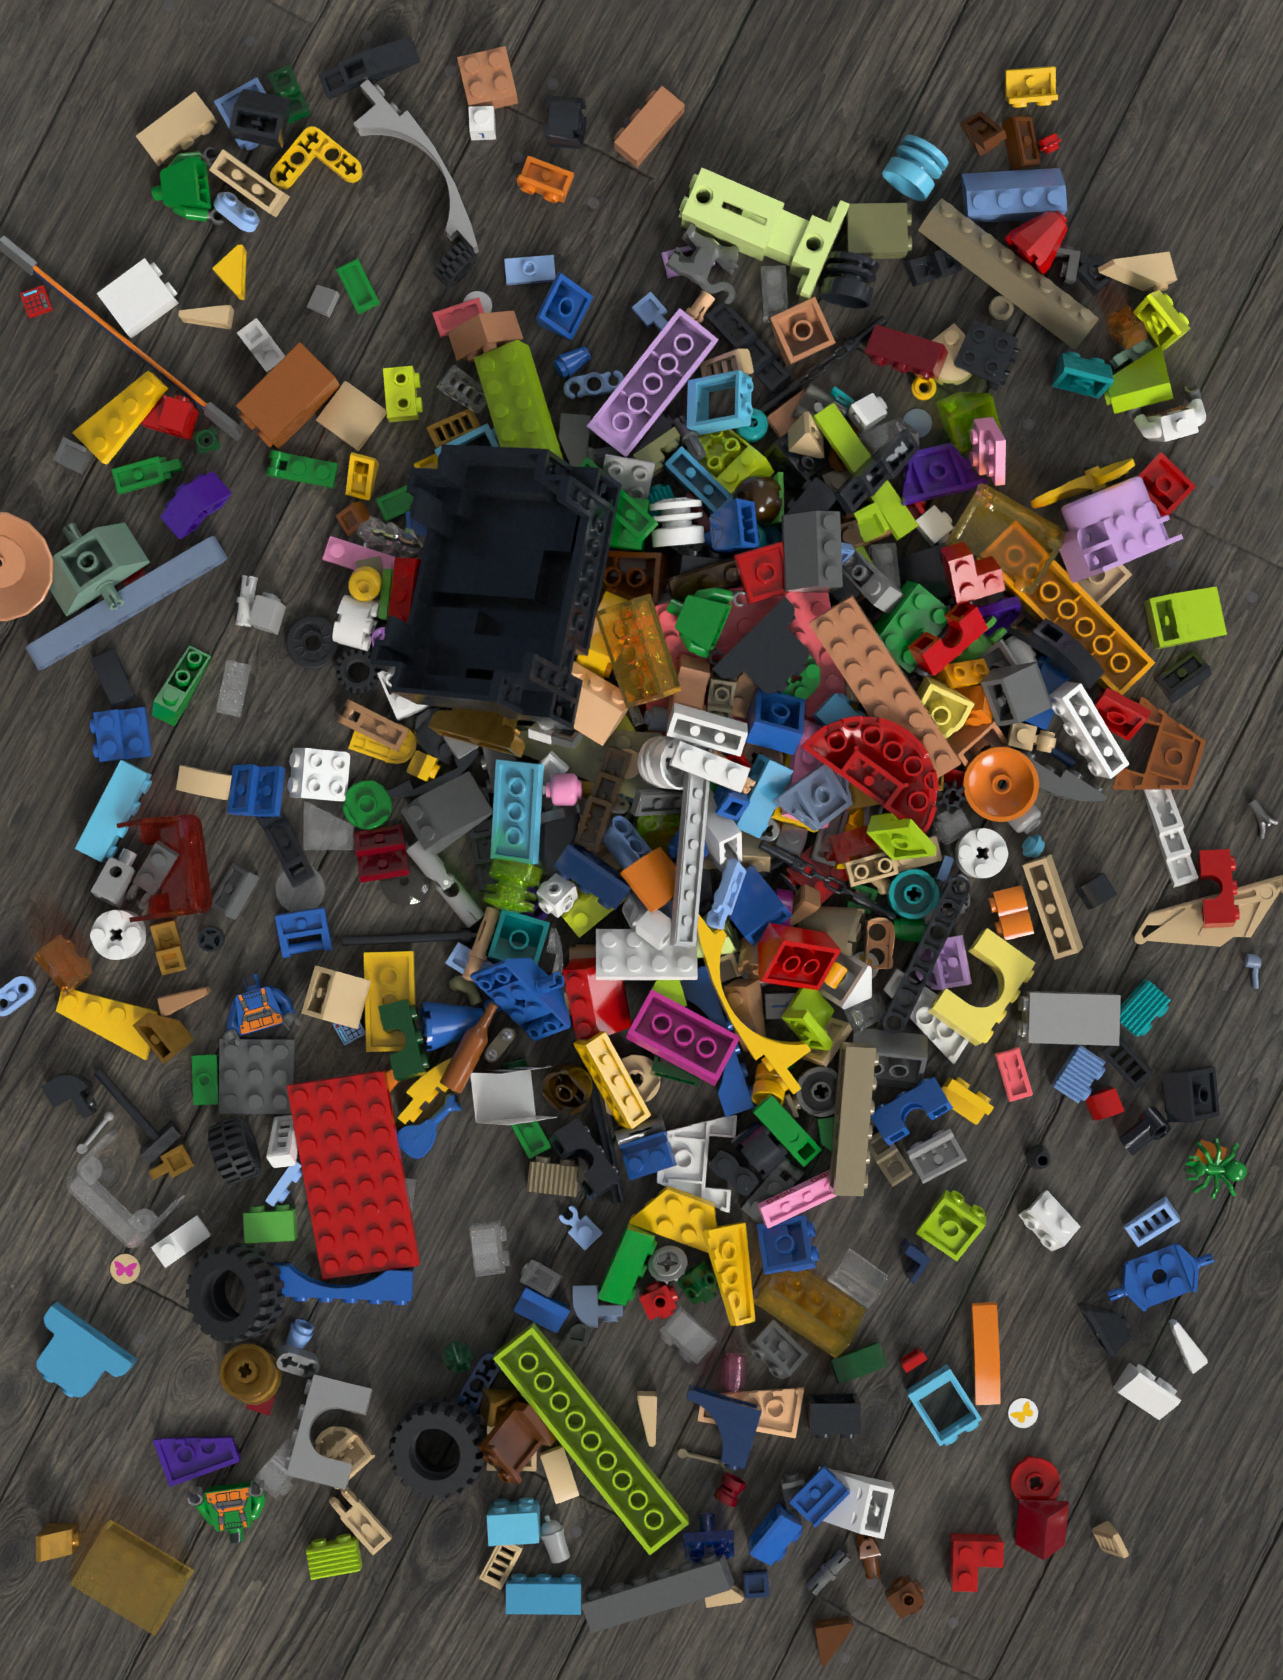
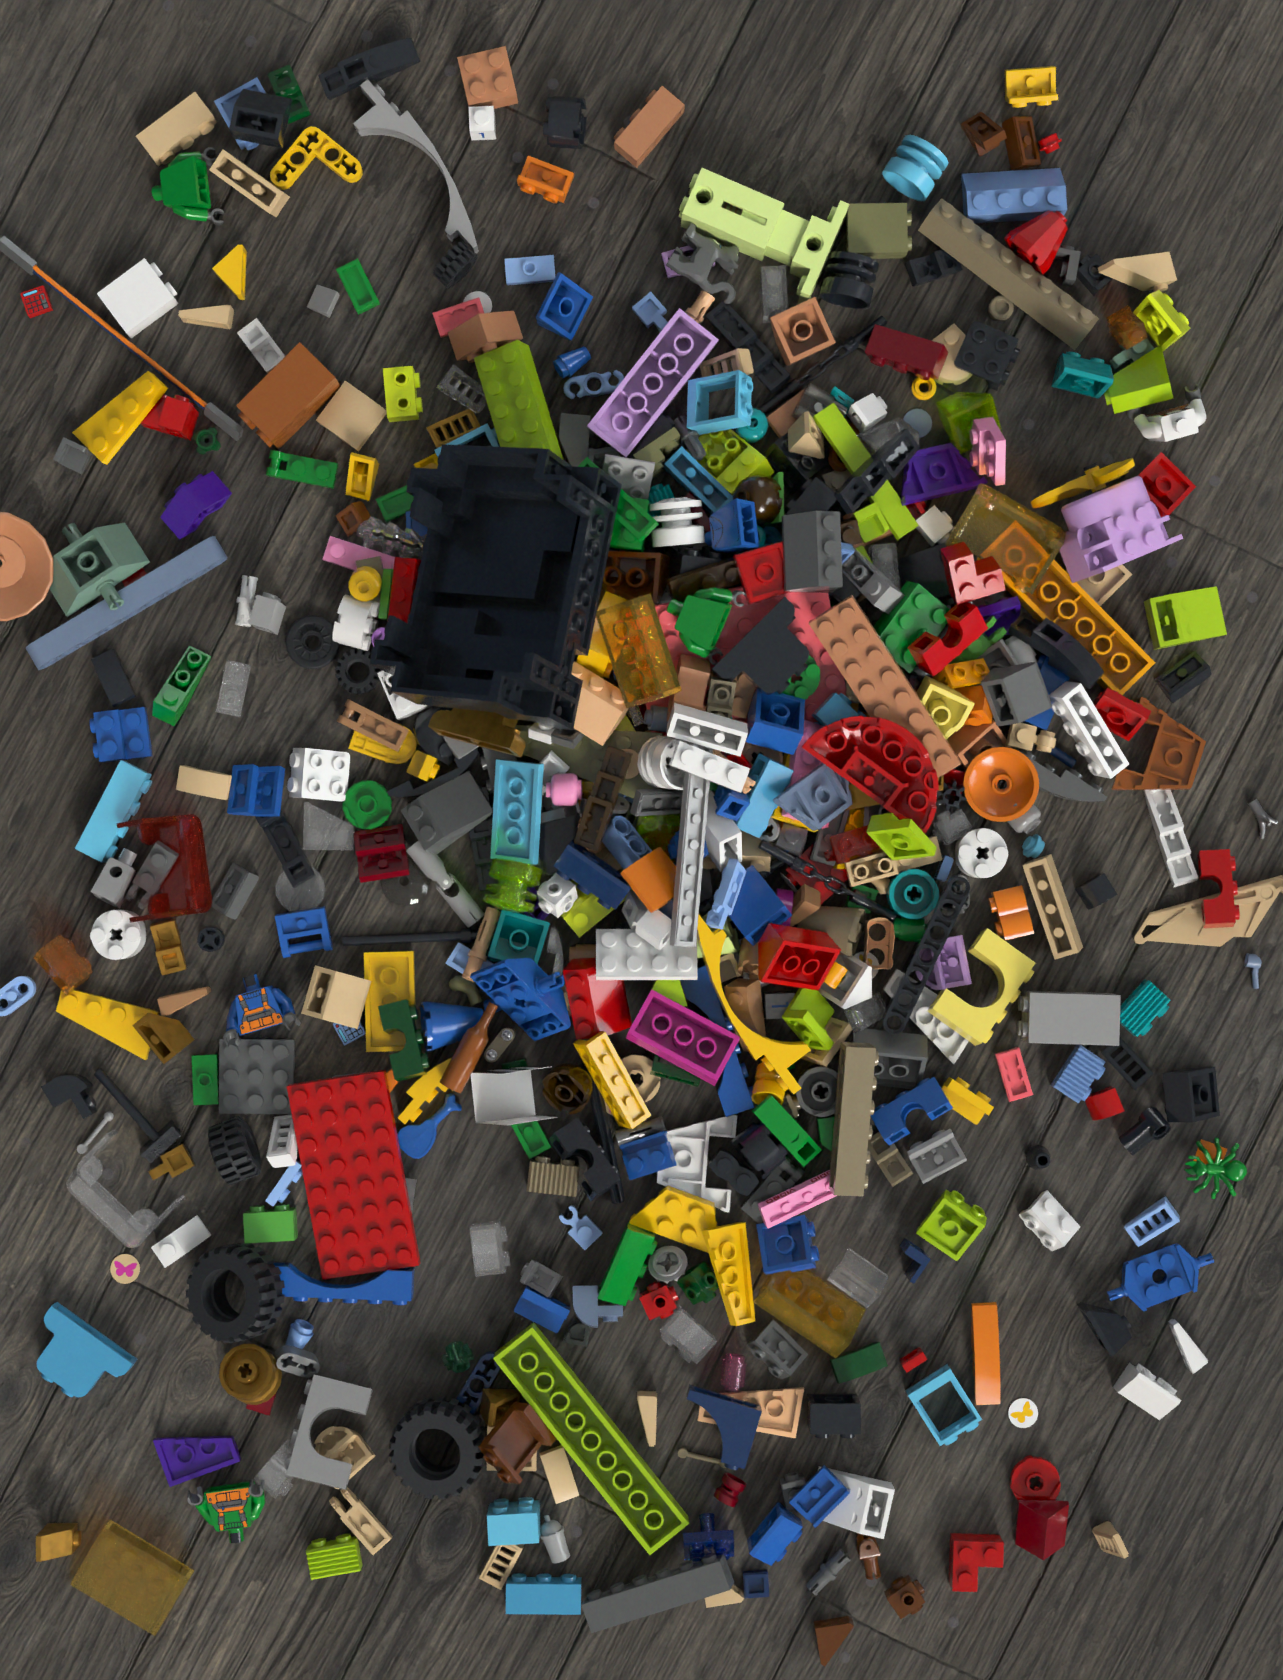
(145, 474): green hinge -> none
(236, 211): light blue plate -> none

